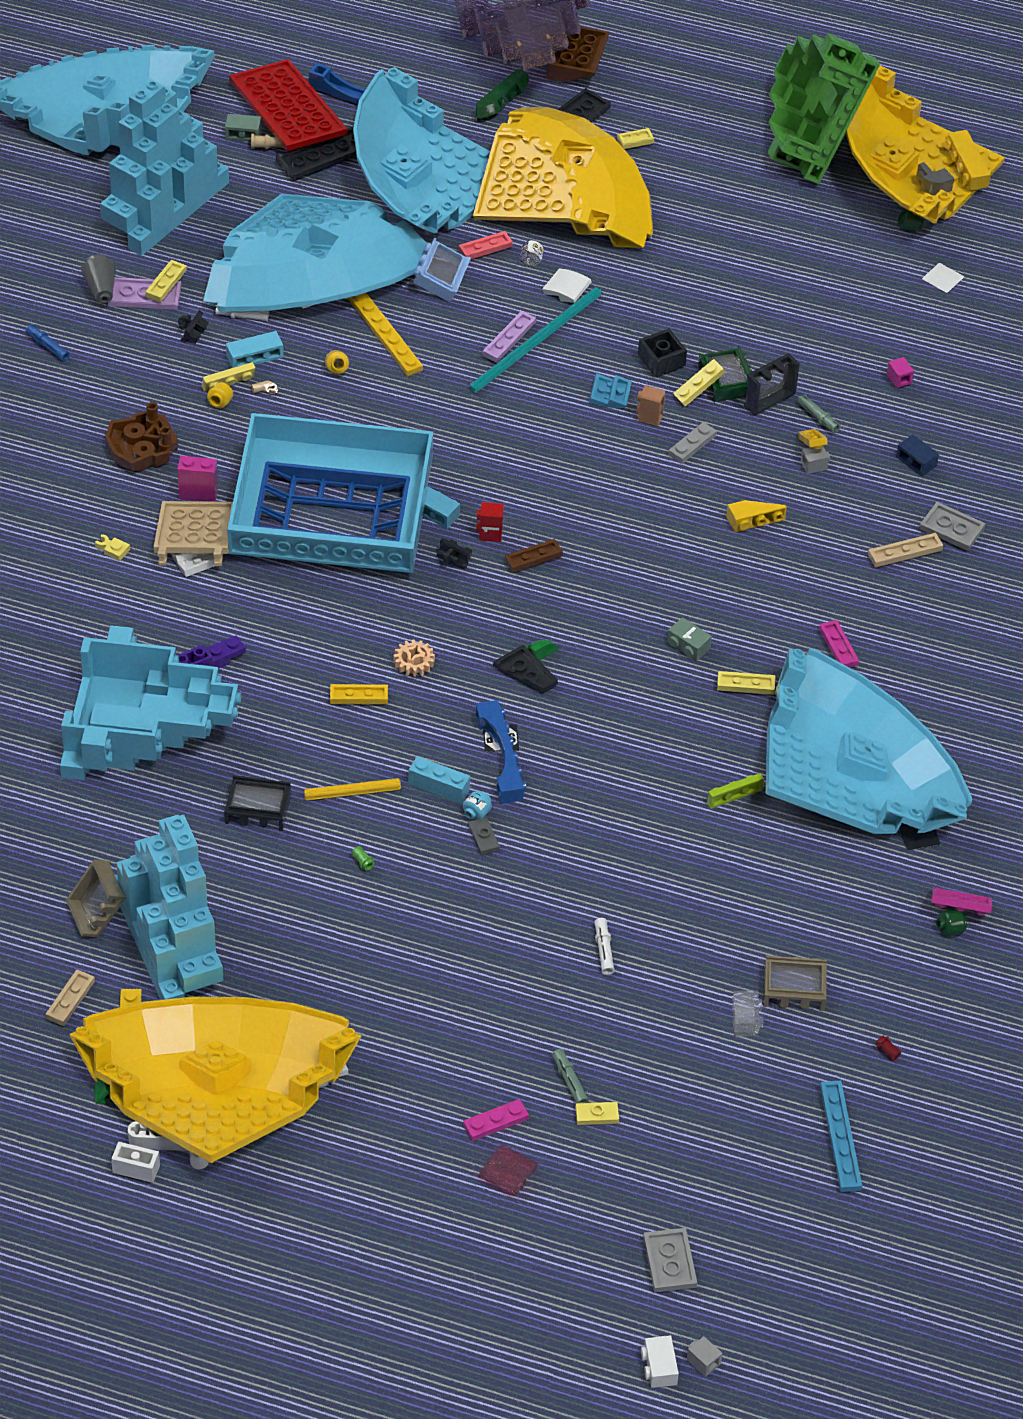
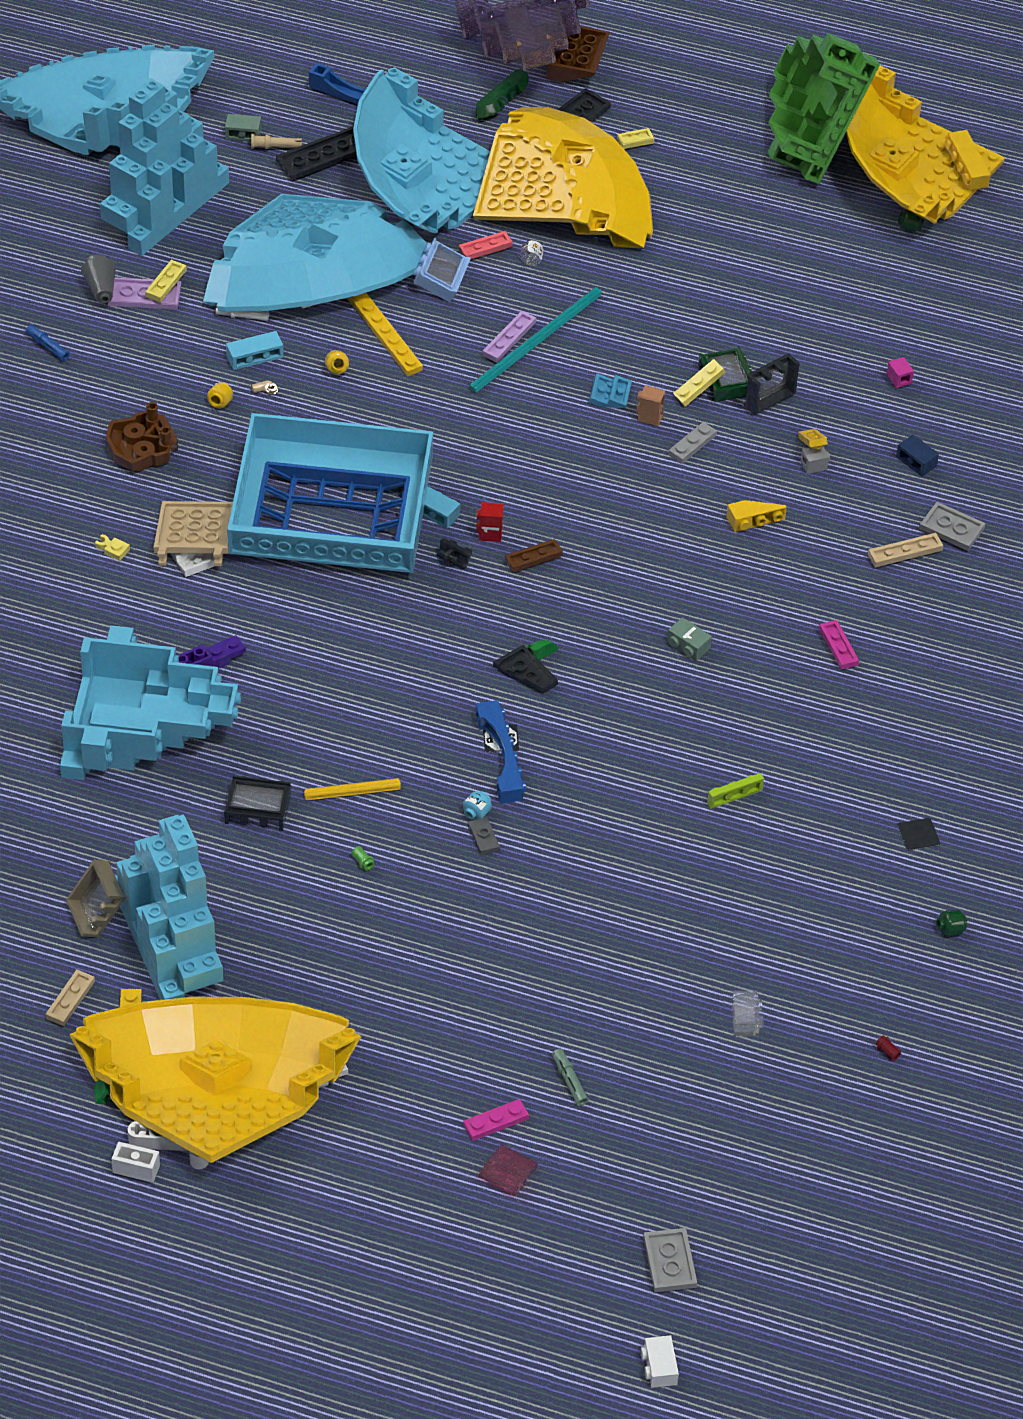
(191, 333): black hips -> none
(197, 479): dark pink brick -> none
(229, 376): light yellow plate -> none
(288, 104): red plate -> none
(358, 694): yellow plate -> none
(414, 658): light nougat gear -> none
(439, 780): medium azure brick -> none
(567, 285): white slope -> none
(597, 1113): light yellow plate -> none
(603, 939): white pin -> none
(662, 352): black brick -> none
(704, 1356): light grey brick -> none
(746, 682): light yellow plate -> none
(795, 980): window -> none
(823, 417): sand green pin -> none
(841, 1136): dark azure plate -> none
(856, 752): medium azure panel -> none
(934, 181): dark grey brick -> none
(943, 277): white sticker -> none
(961, 901): dark pink plate -> none

